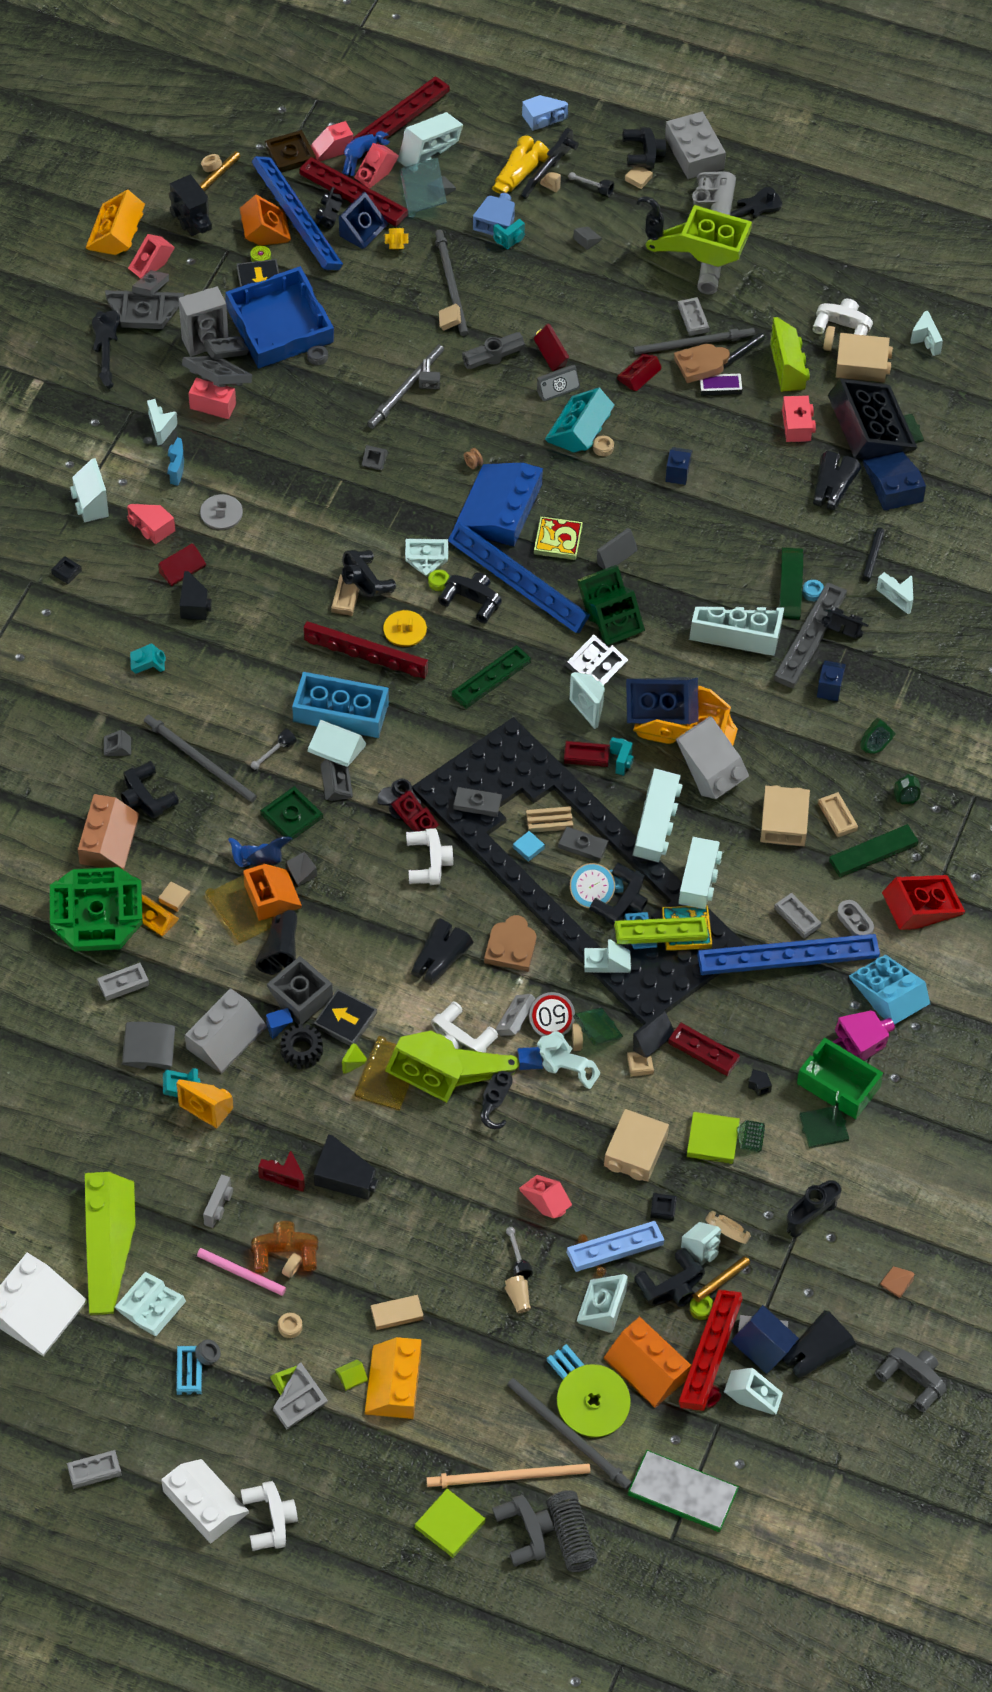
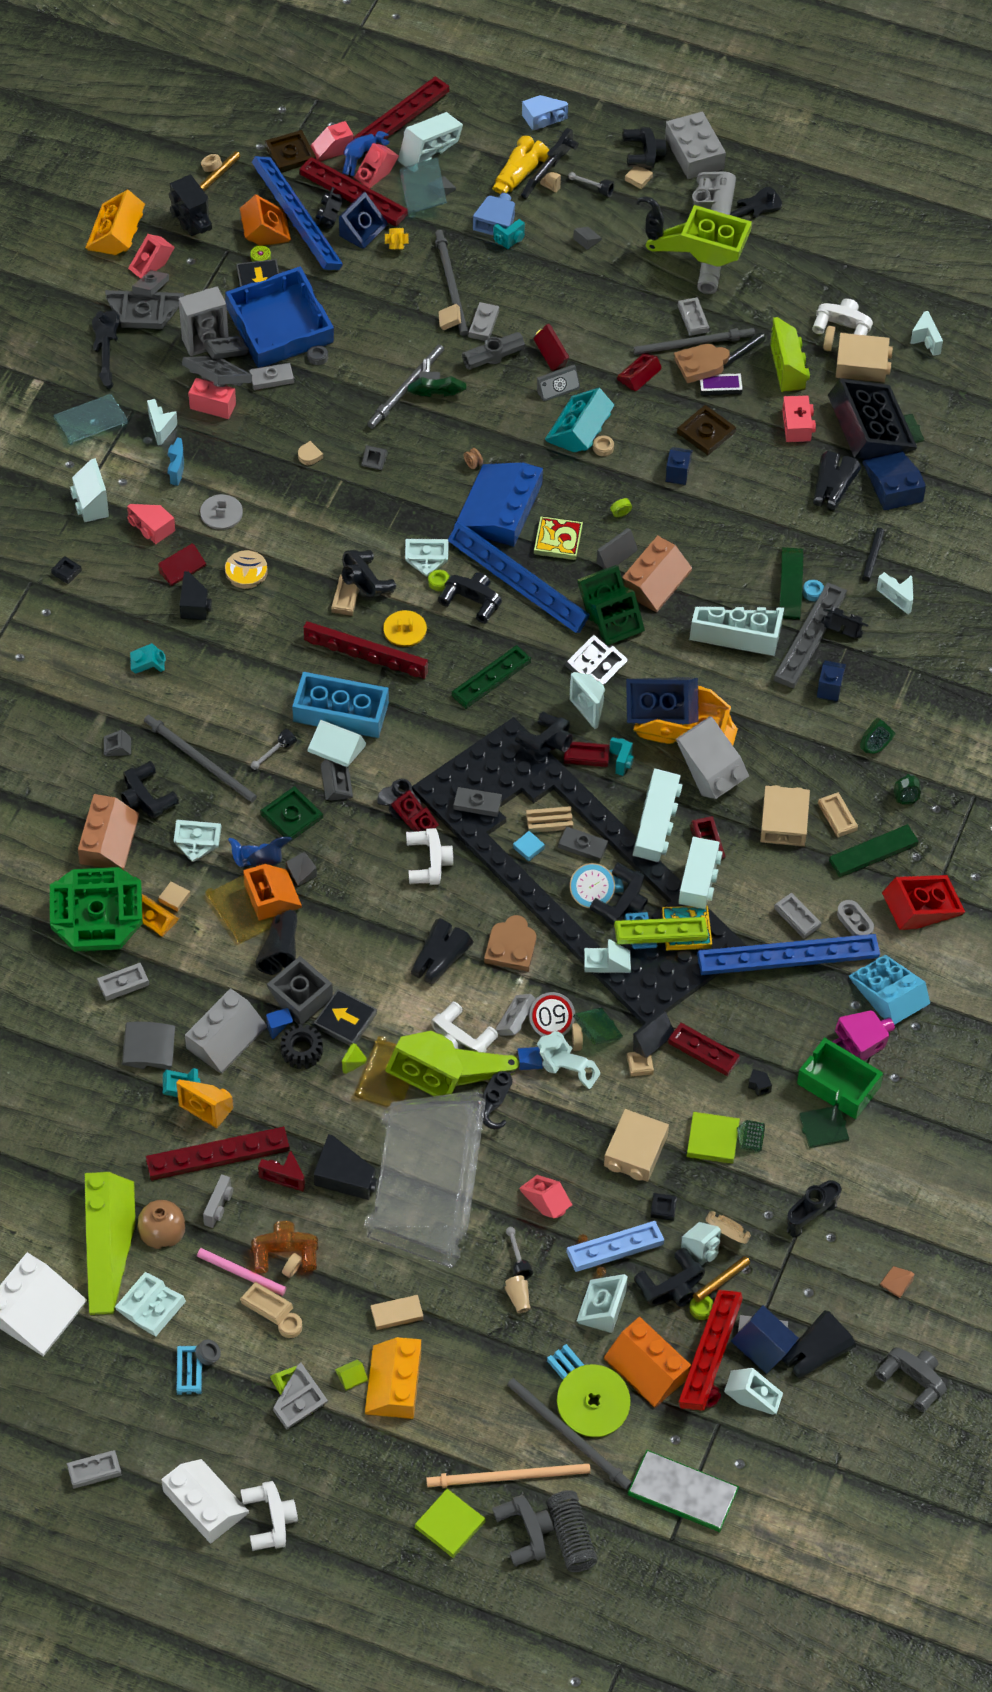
(90, 418): none -> clear light blue piece
(161, 1224): none -> medium nougat cylinder
(196, 838): none -> light aqua slope
(217, 1153): none -> dark red plate
(246, 569): none -> tile
(266, 1303): none -> tan tile
(272, 376): none -> light grey plate
(309, 454): none -> tan tile
(428, 1175): none -> clear windscreen
(446, 386): none -> dark green tile
(483, 321): none -> light grey plate
(552, 738): none -> black connector
(621, 507): none -> lime tile
(657, 573): none -> nougat slope
(706, 430): none -> dark brown tile
(709, 823): none -> dark red slope

